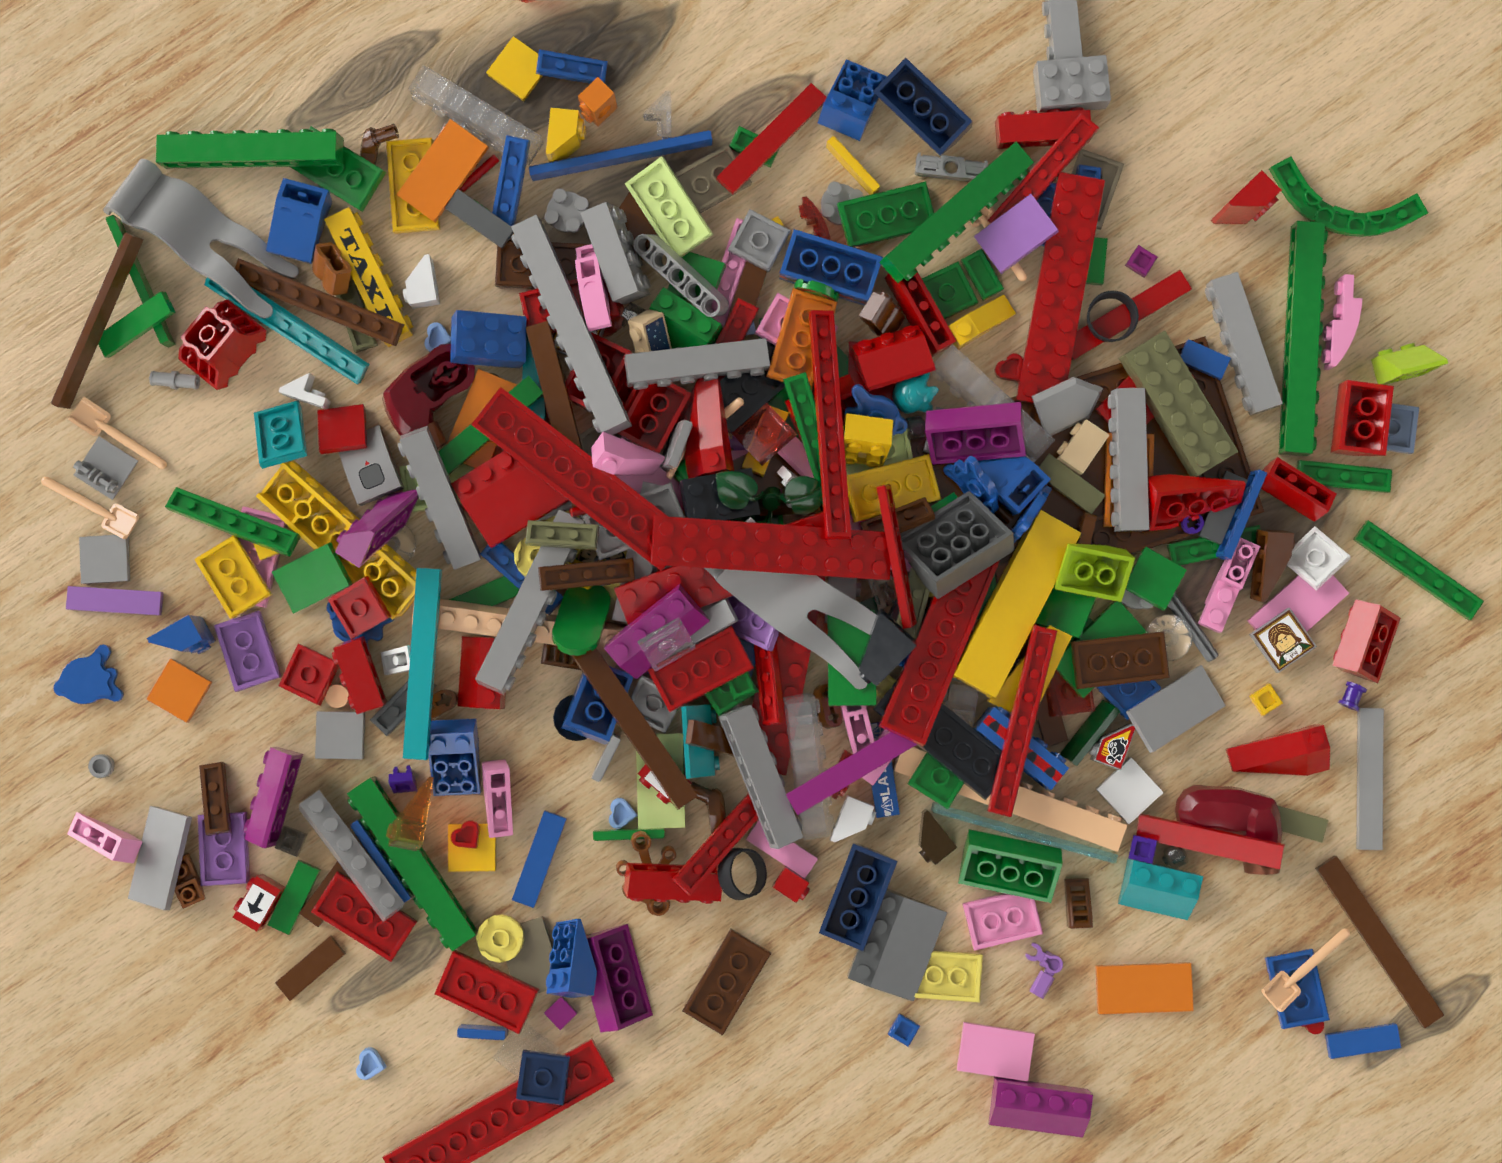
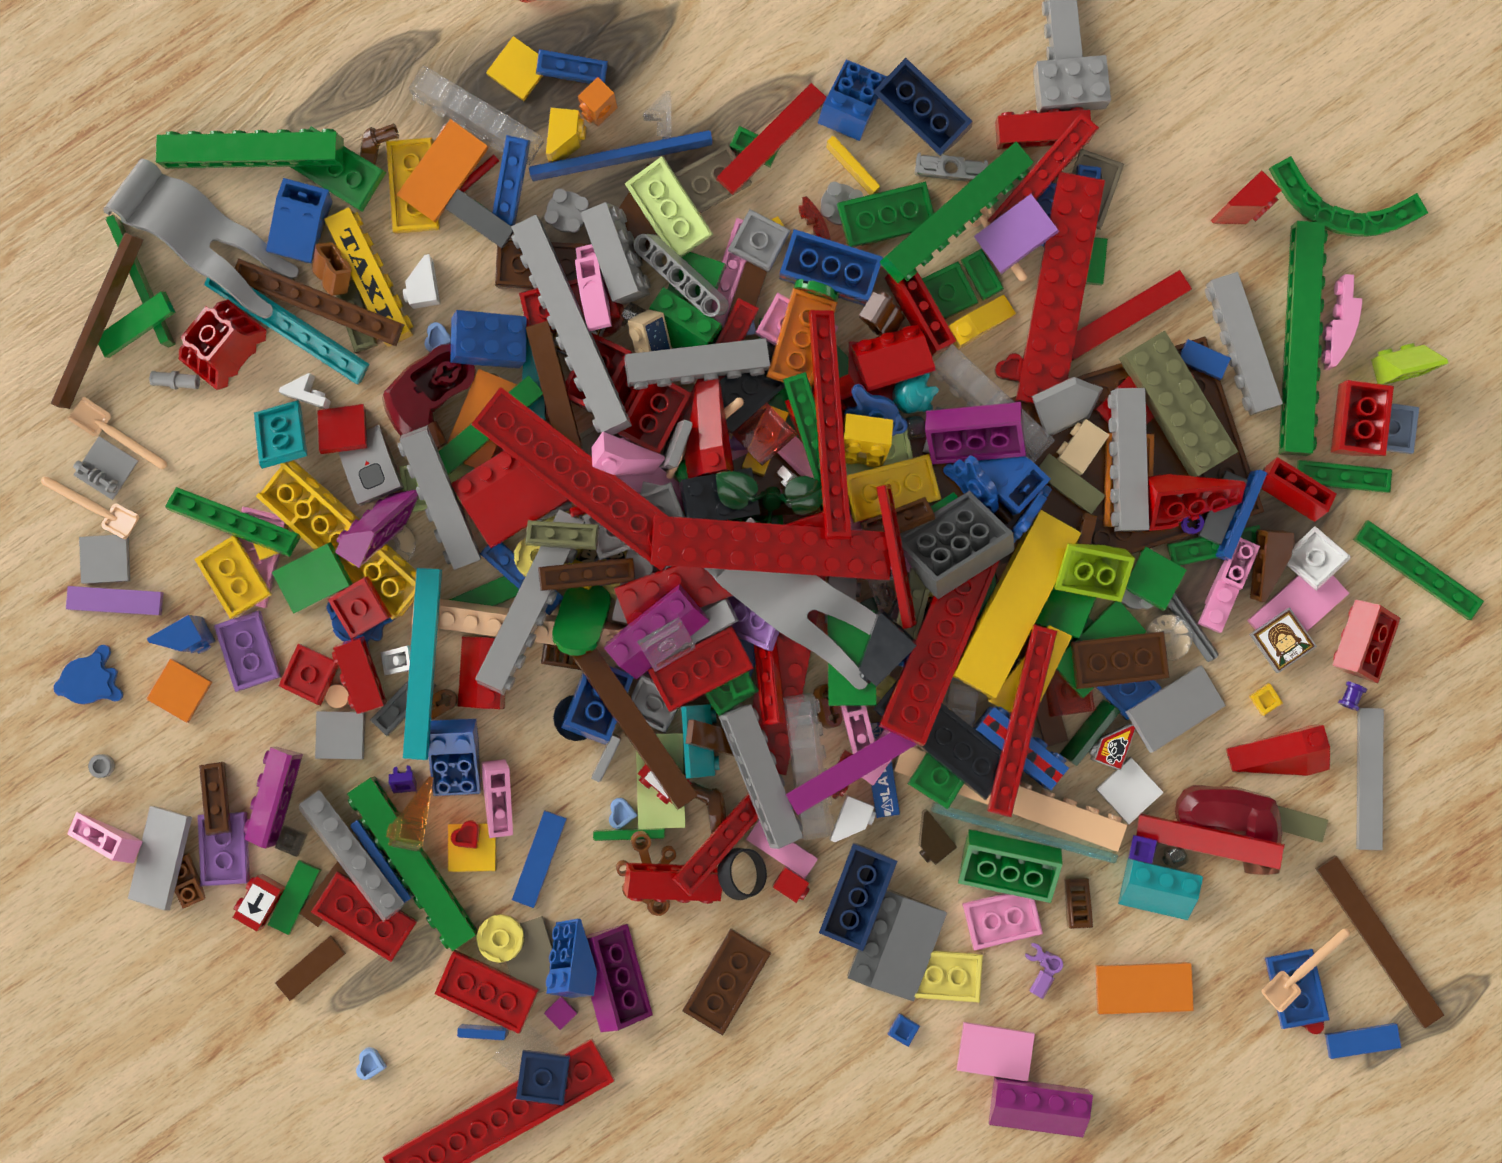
(1127, 301): black tyre -> none
(1141, 261): magenta tile -> none

